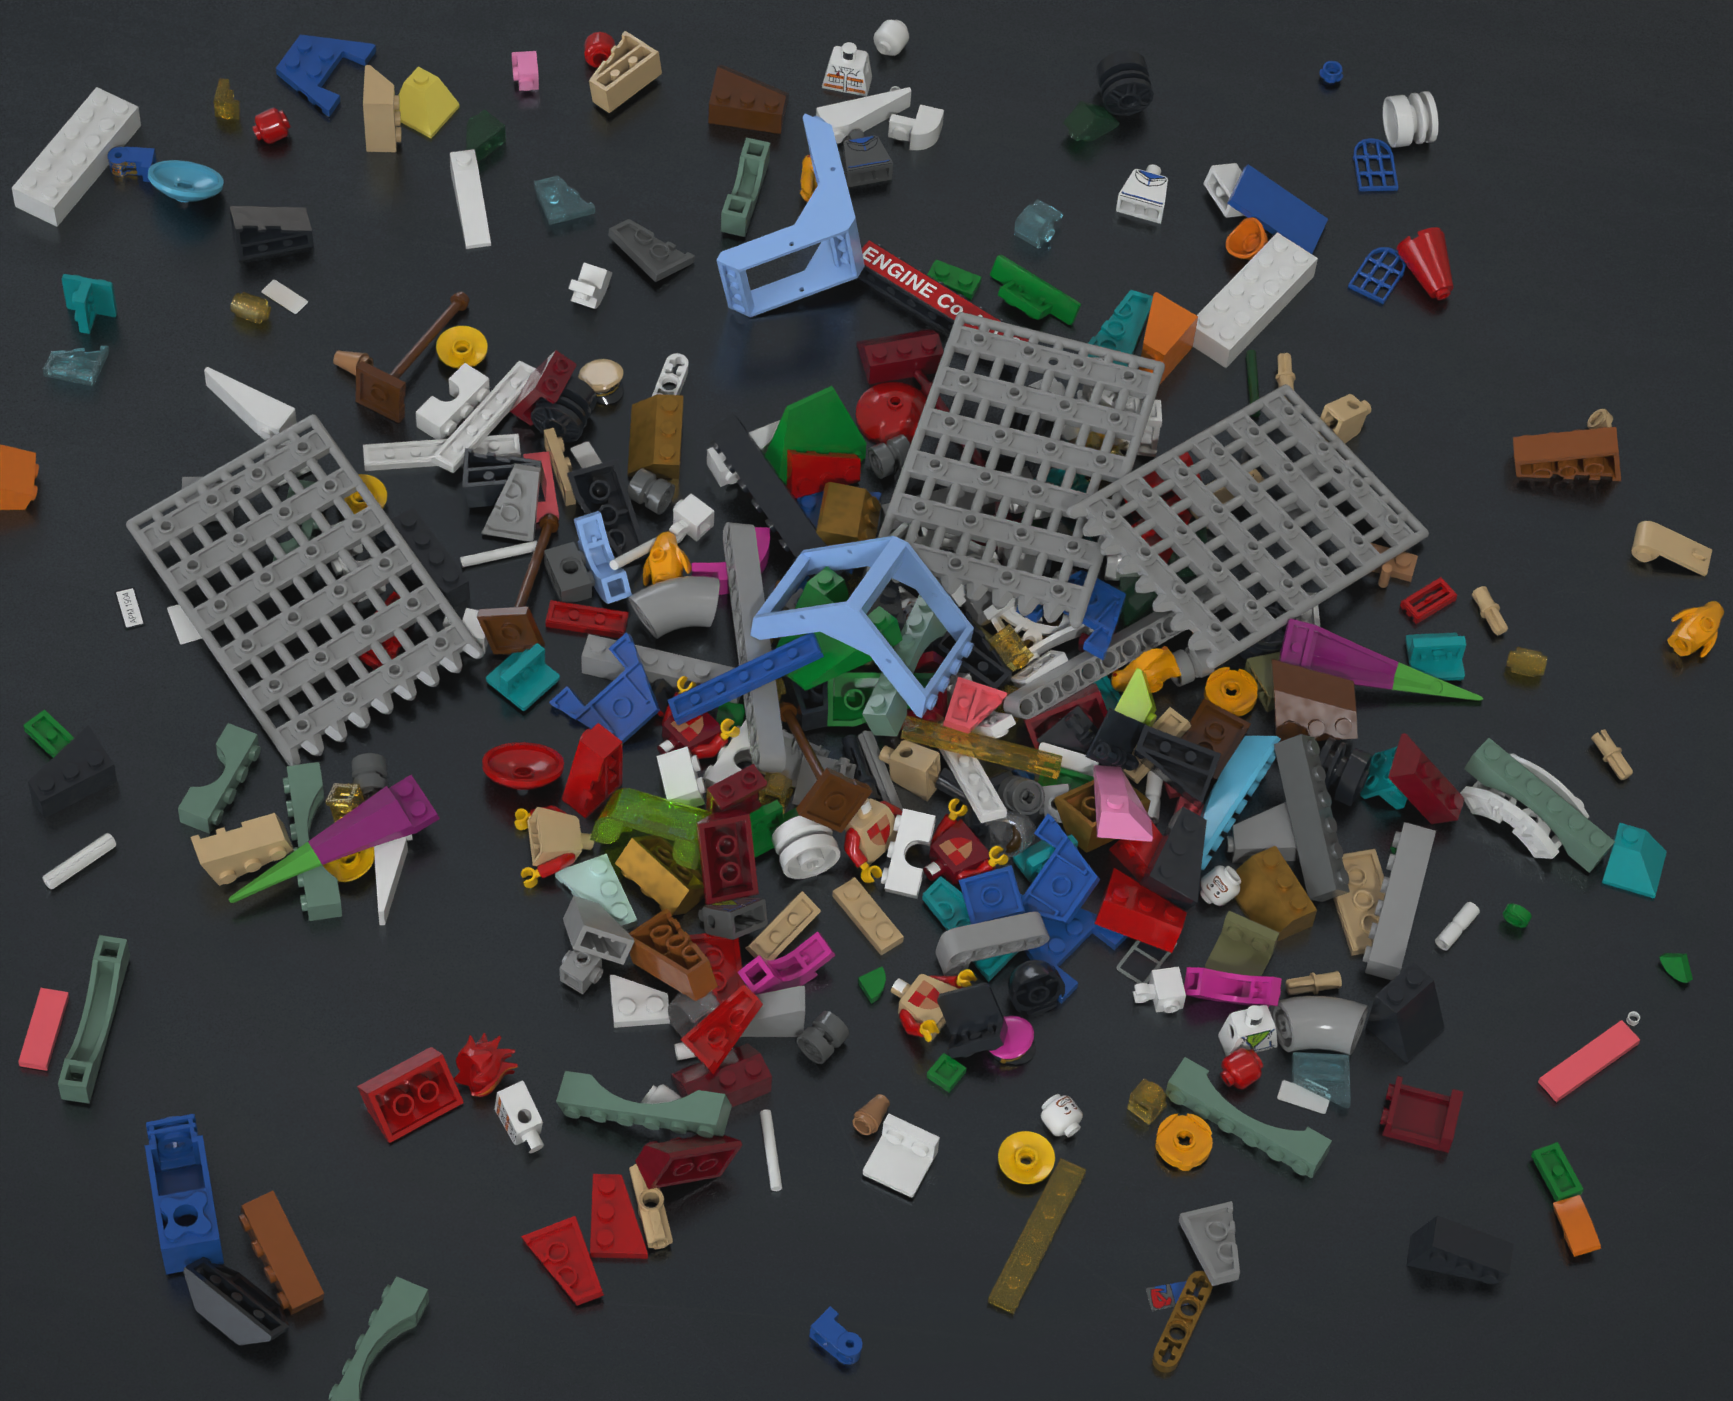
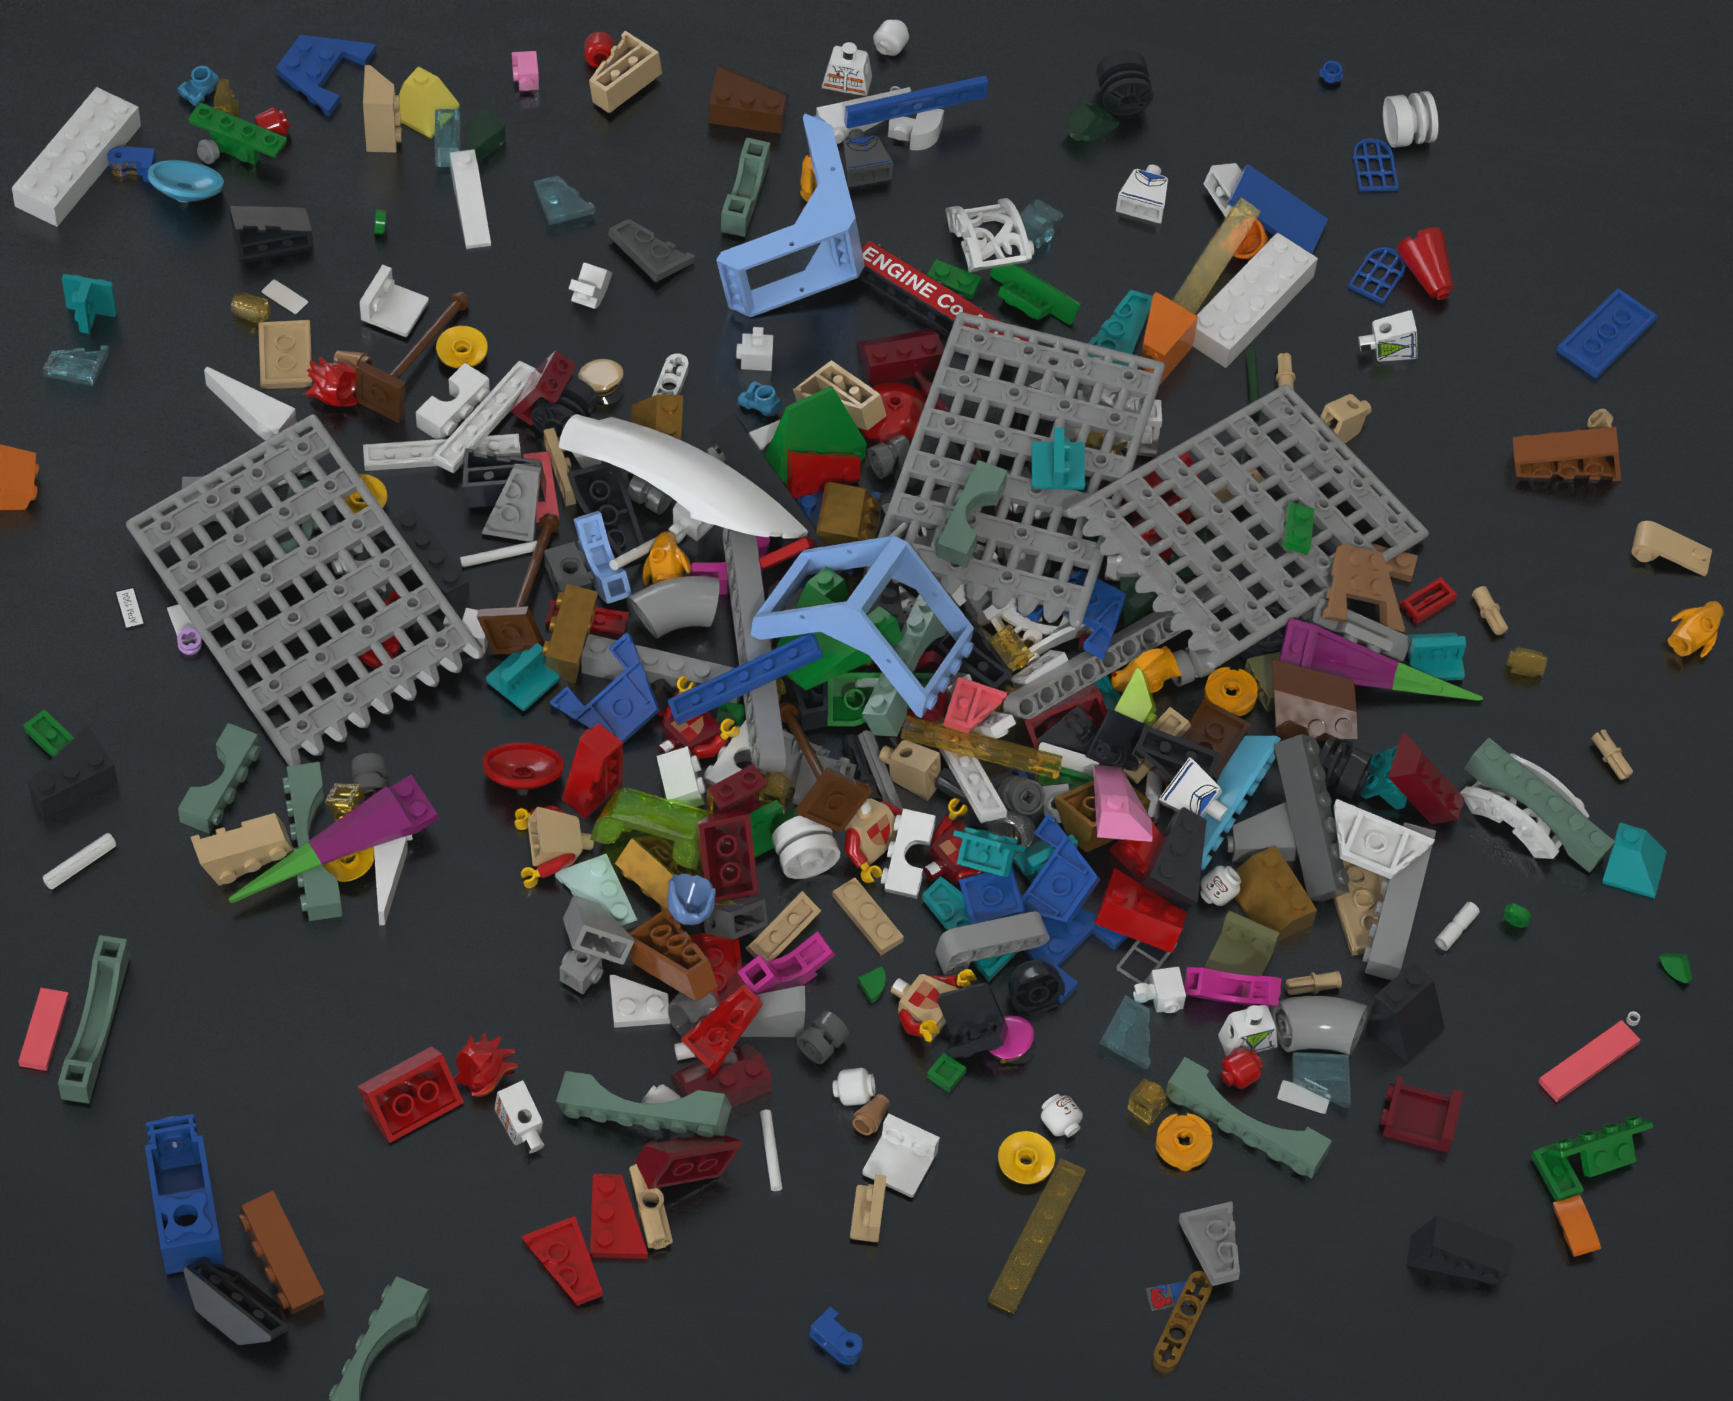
(186, 634): none -> lavender bush
(202, 83): none -> dark azure plate
(208, 151): none -> light grey plate
(237, 135): none -> green bracket
(285, 354): none -> tan tile
(333, 383): none -> red hair
(380, 219): none -> green tile
(391, 305): none -> white bracket
(446, 135): none -> clear light blue brick
(570, 631): none -> pearl gold slope
(685, 473): none -> white slope
(690, 899): none -> medium blue hair
(756, 350): none -> white brick
(761, 398): none -> dark azure plate
(786, 552): none -> red tile
(854, 1086): none -> white head
(858, 398): none -> tan wedge
(868, 1210): none -> tan bracket
(916, 102): none -> blue tile
(966, 222): none -> white fence
(983, 488): none -> sand green arch
(987, 851): none -> teal bracket
(1058, 463): none -> teal bracket
(1129, 1032): none -> clear light blue wing
(1194, 791): none -> white torso
(1216, 255): none -> clear yellow tile
(1298, 528): none -> green plate
(1363, 577): none -> medium nougat wing
(1365, 632): none -> light grey bracket
(1376, 842): none -> white wing
(1392, 338): none -> white torso
(1605, 1148): none -> green bracket
(1607, 333): none -> blue tile

